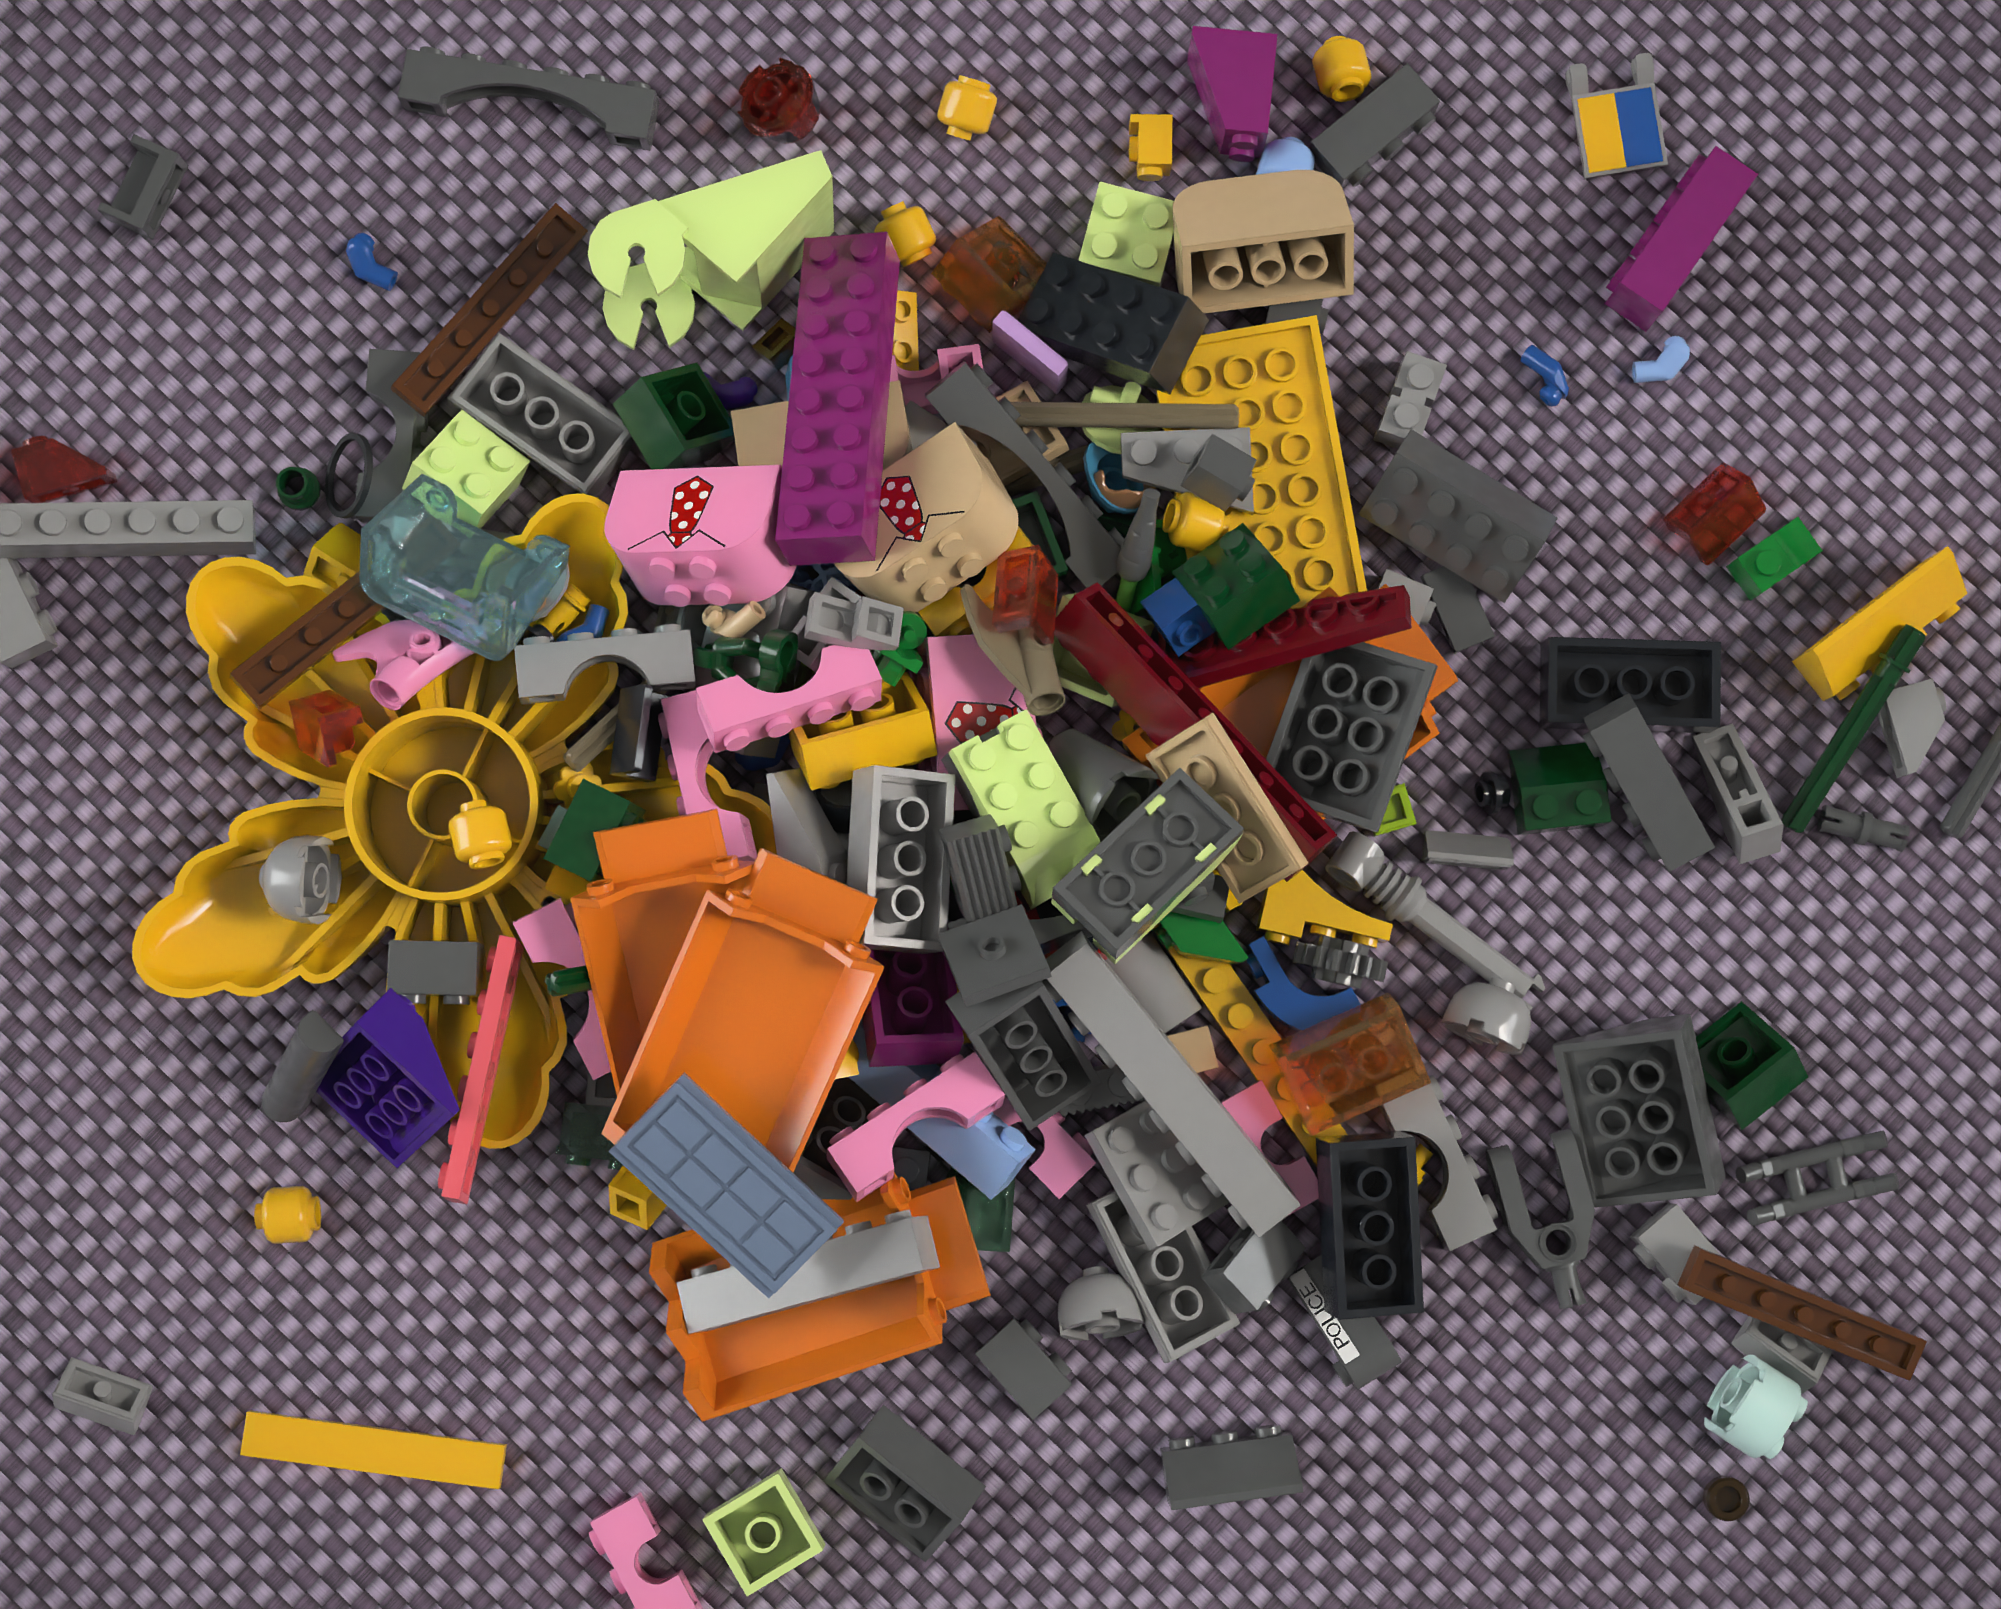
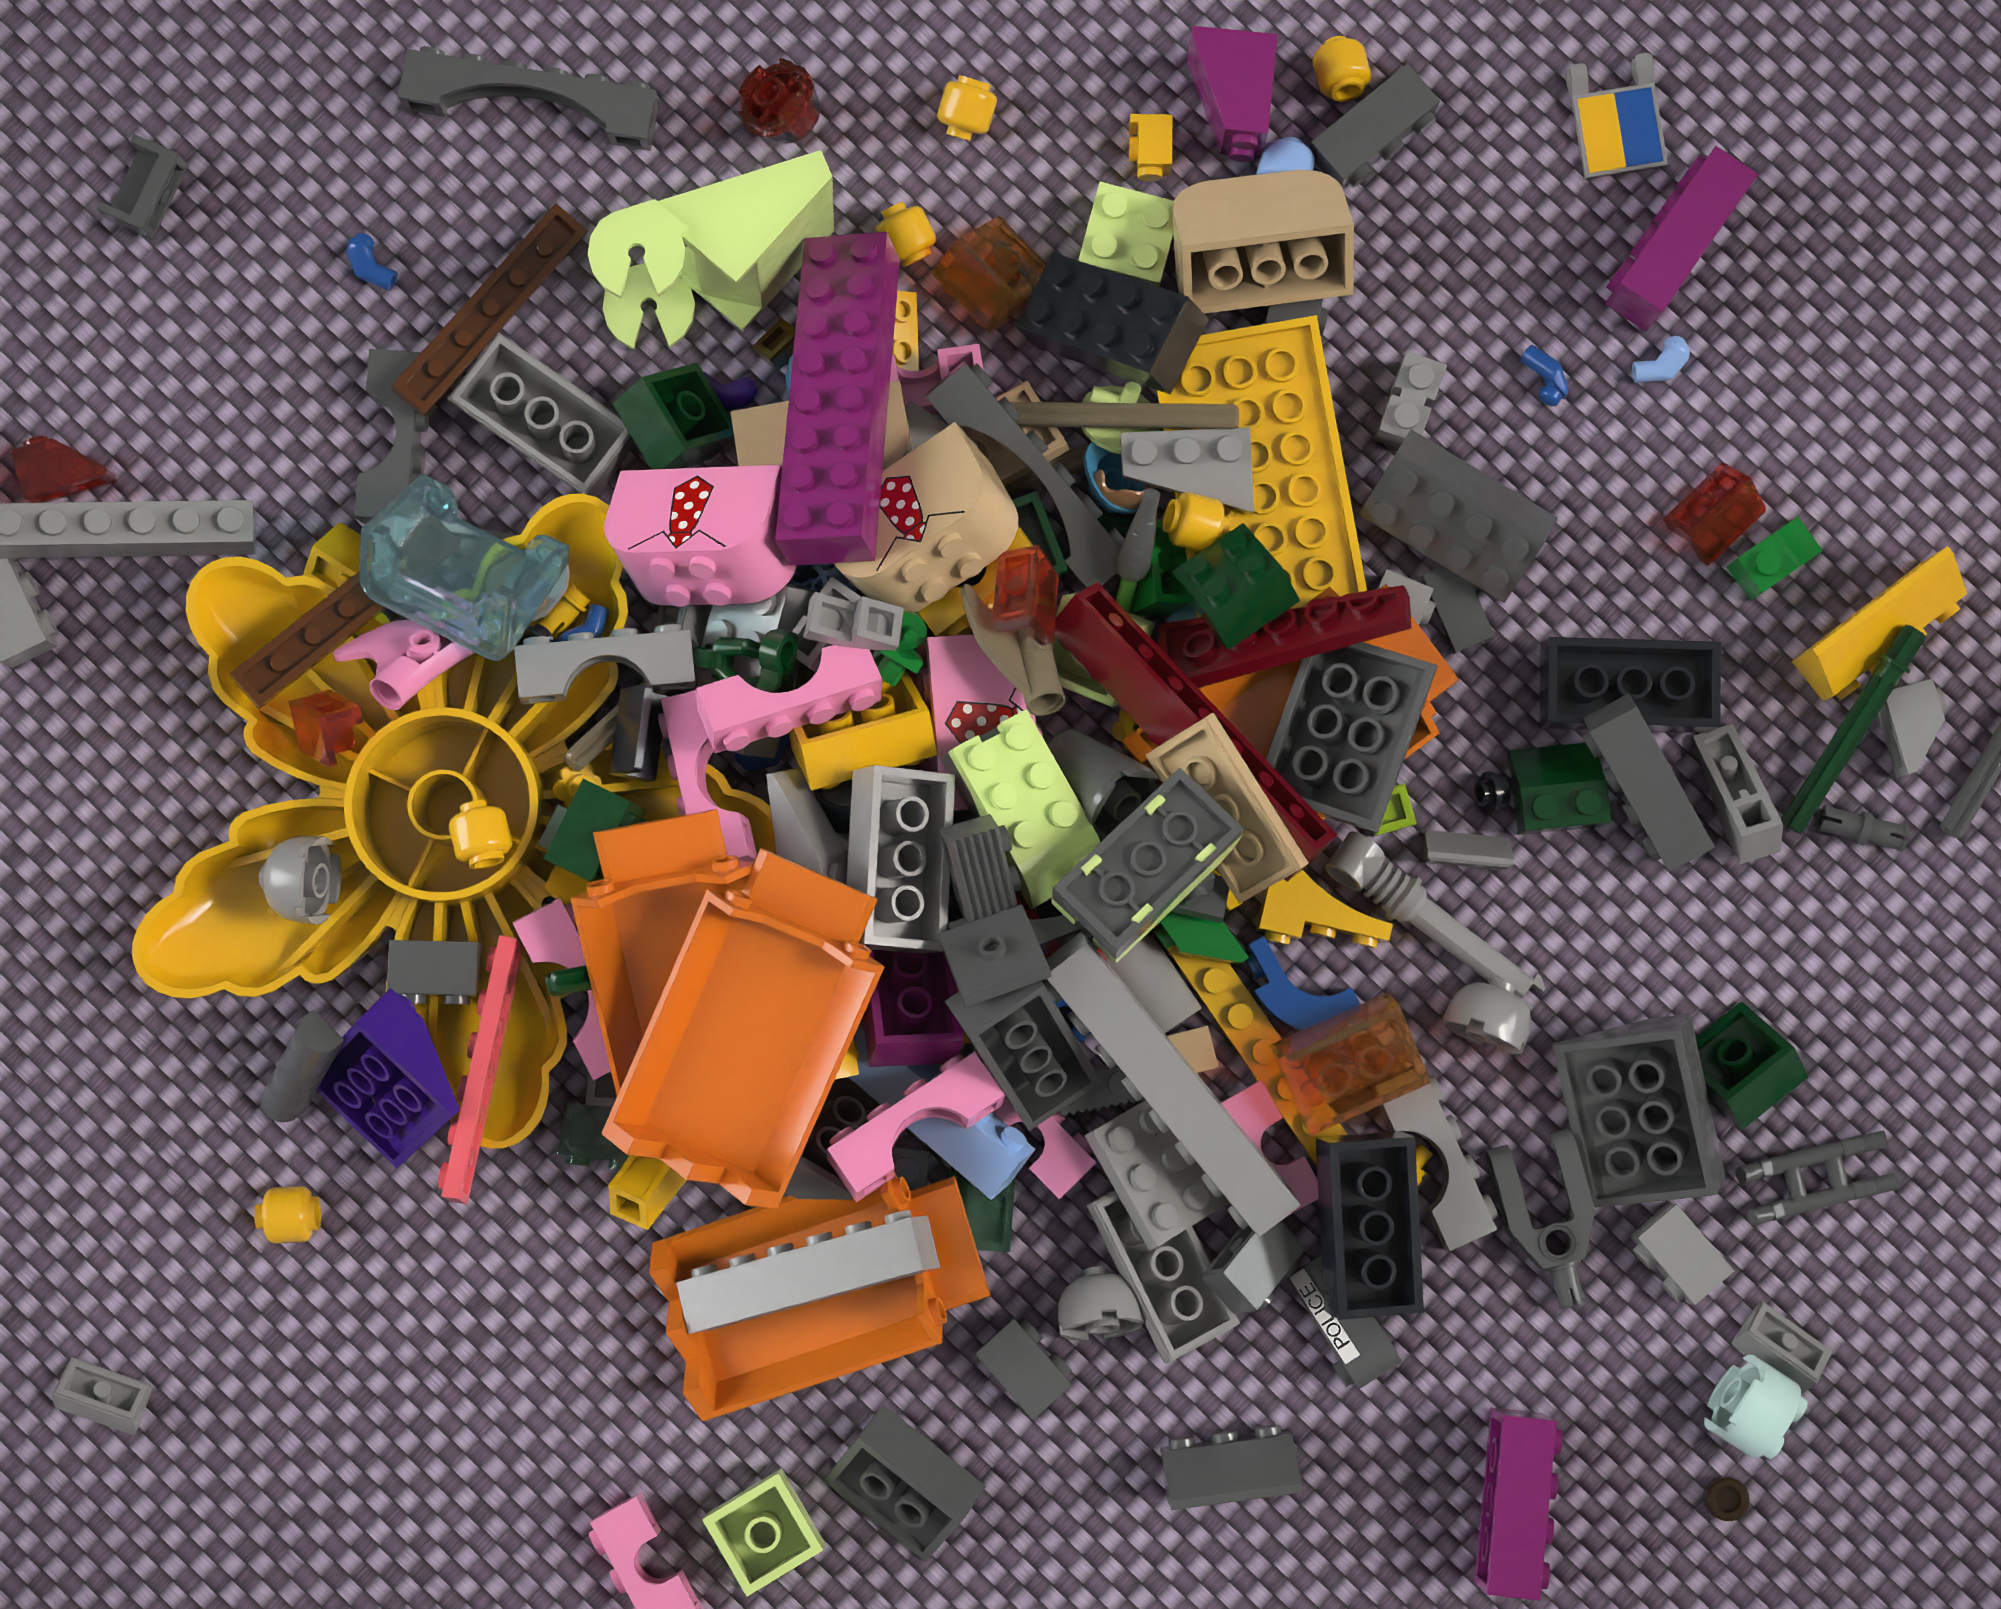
(307, 496): dark green piece -> none
(367, 477): black piece -> none
(373, 1449): yellow tile -> none
(473, 465): yellowish green brick -> none
(726, 1185): sand blue piece -> none
(730, 623): tan arm -> none
(1029, 351): lavender tile -> none
(1177, 617): blue brick -> none
(1219, 473): dark grey brick -> none
(1340, 961): dark grey gear -> none
(1516, 1504): none -> magenta brick
(1801, 1312): reddish brown plate -> none

